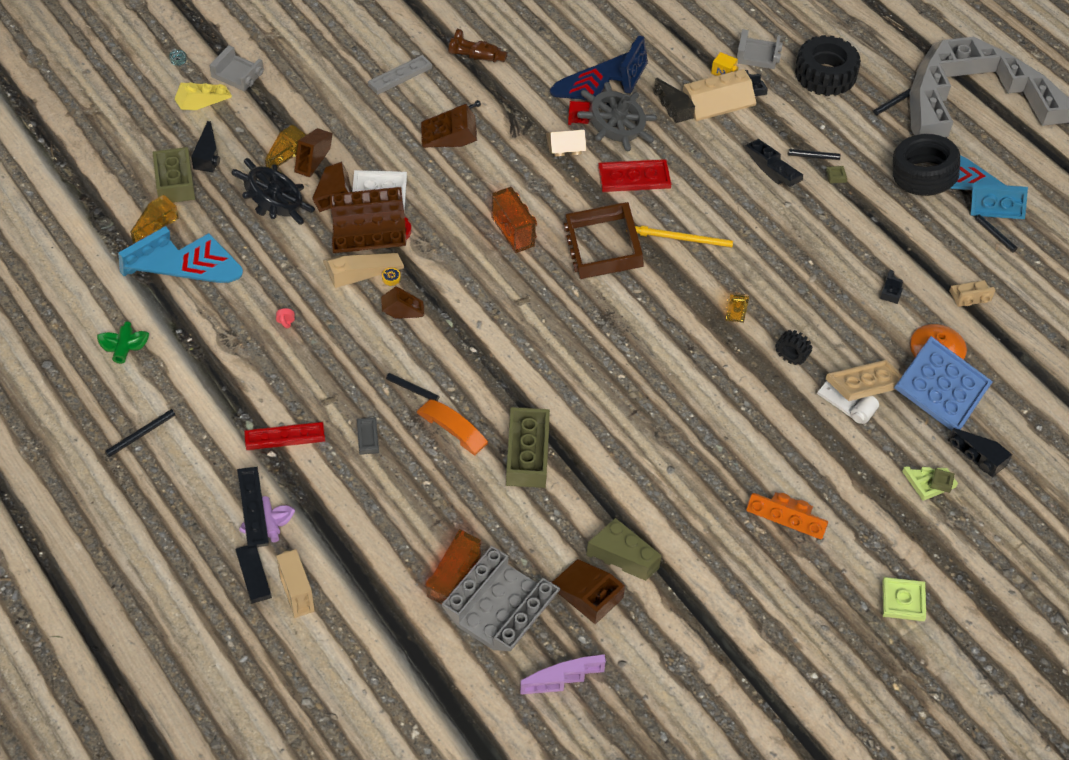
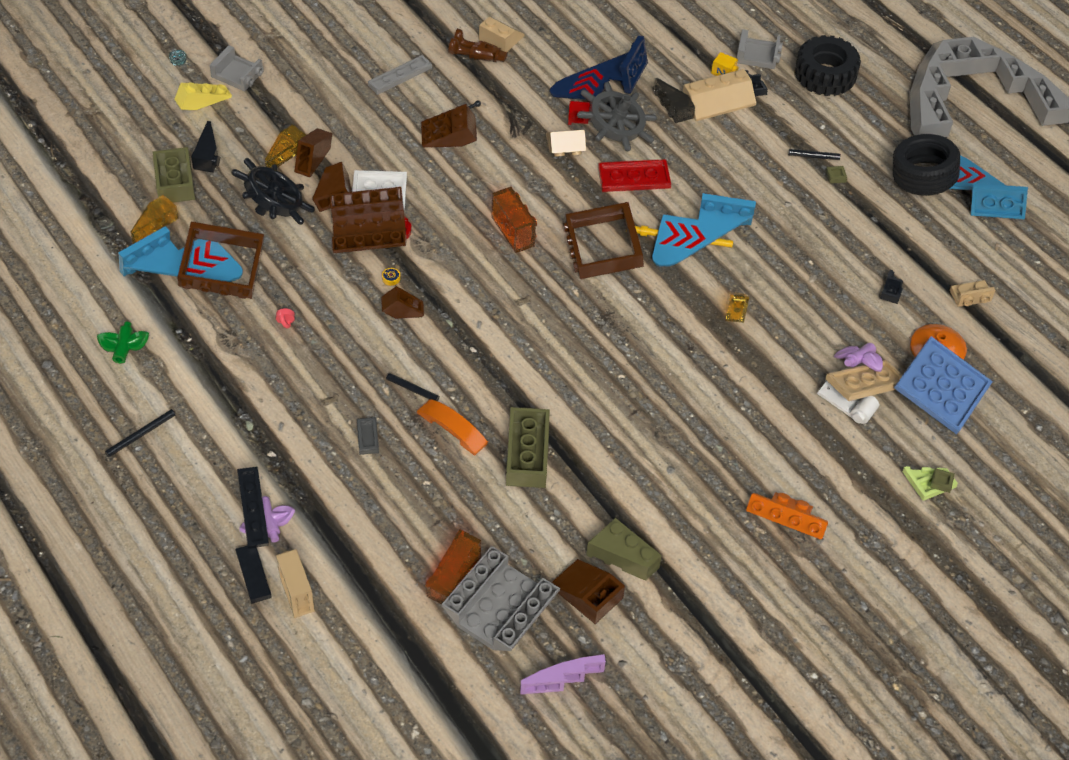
(226, 236): none -> reddish brown window
(284, 436): red tile -> none
(358, 267): tan wedge -> none
(499, 34): none -> tan slope
(685, 236): none -> dark azure piece
(771, 164): black slope -> none
(793, 347): black tyre -> none
(865, 355): none -> lavender plant
(892, 102): black bar -> none
(904, 599): yellowish green plate -> none
(982, 451): black slope -> none
(997, 234): black bar -> none

